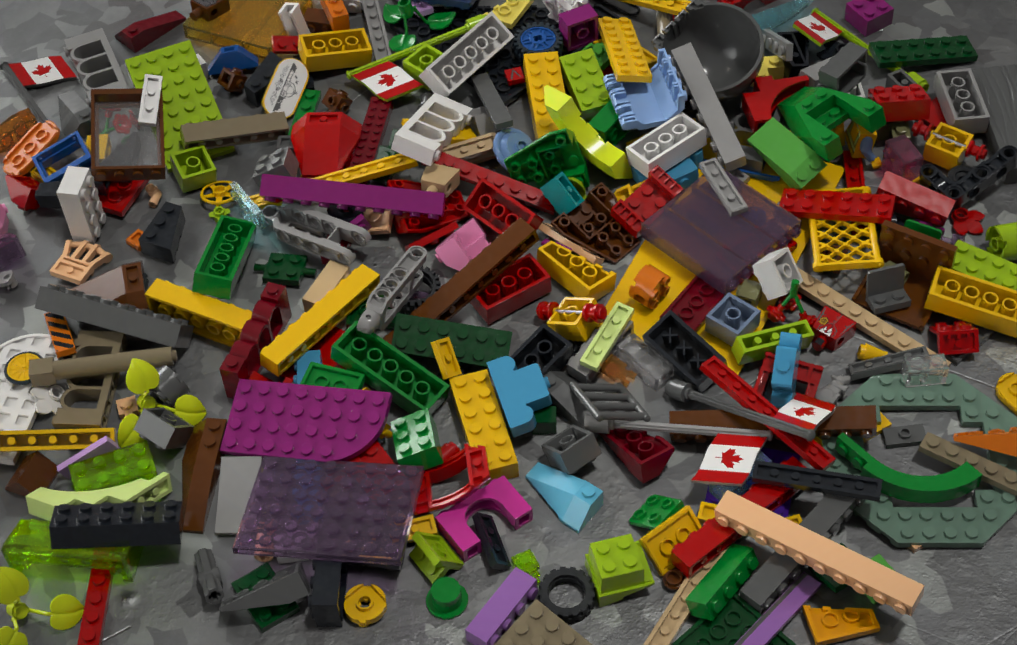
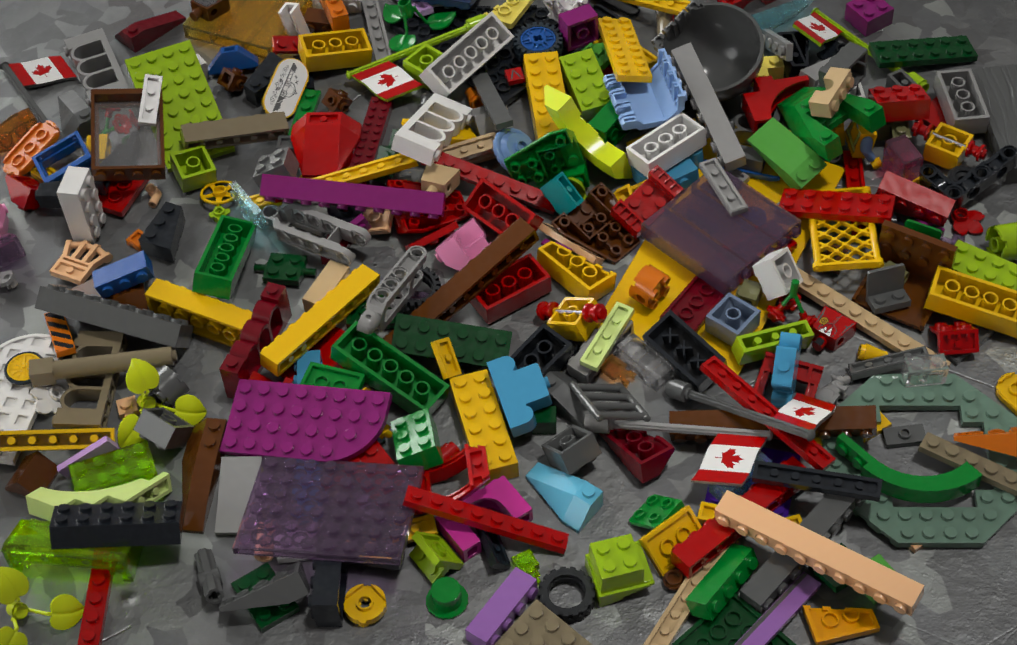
(123, 274): none -> blue brick
(473, 98): none -> orange cone
(485, 519): none -> red plate
(837, 85): none -> tan arch

